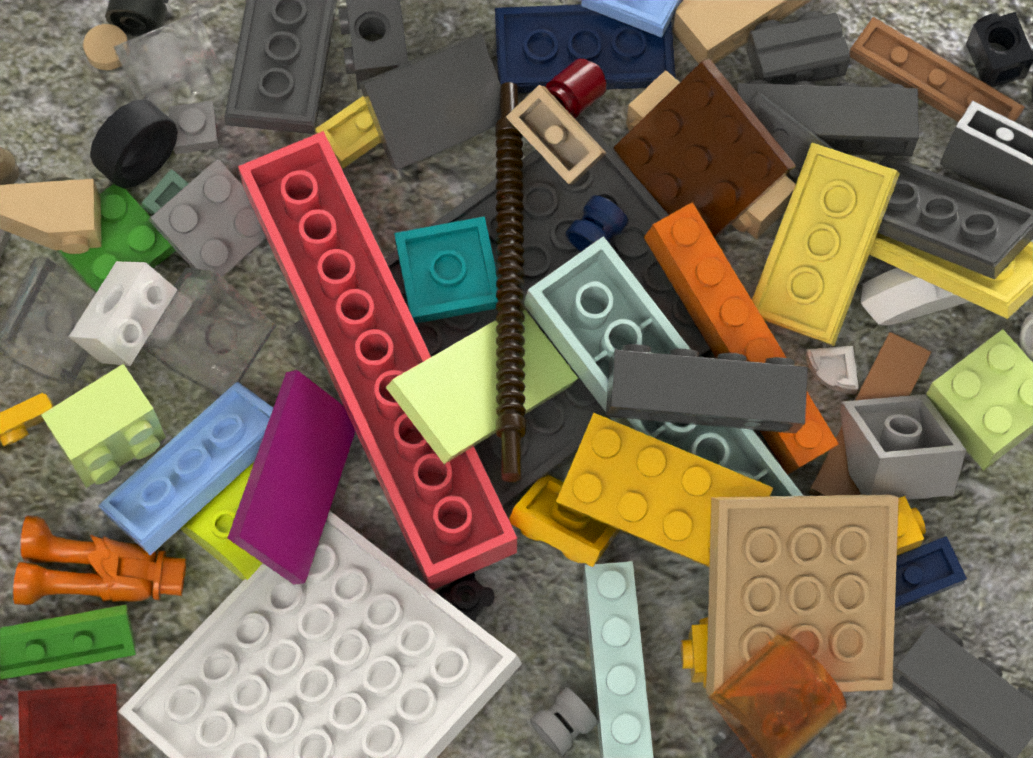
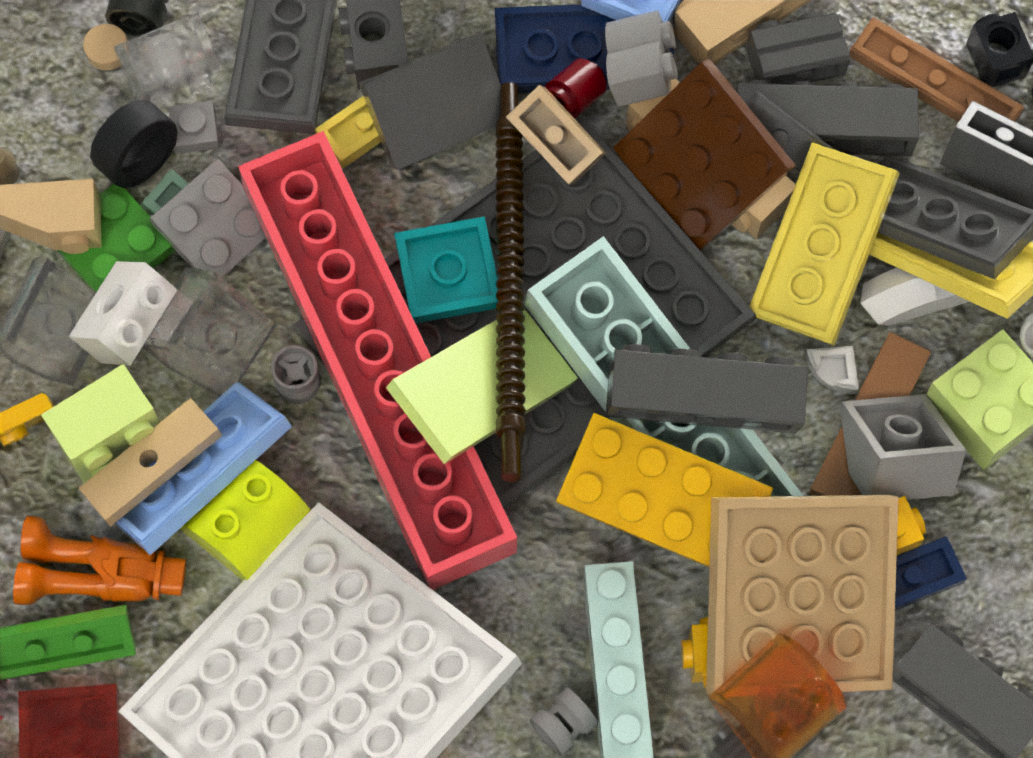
(131, 480): none -> tan tile
(292, 365): none -> light grey wheel
(293, 478): magenta tile -> none
(480, 596): black plate -> none
(573, 533): yellow plate -> none
(599, 220): dark blue wheel -> none
(639, 57): none -> light grey brick
(729, 319): orange brick -> none

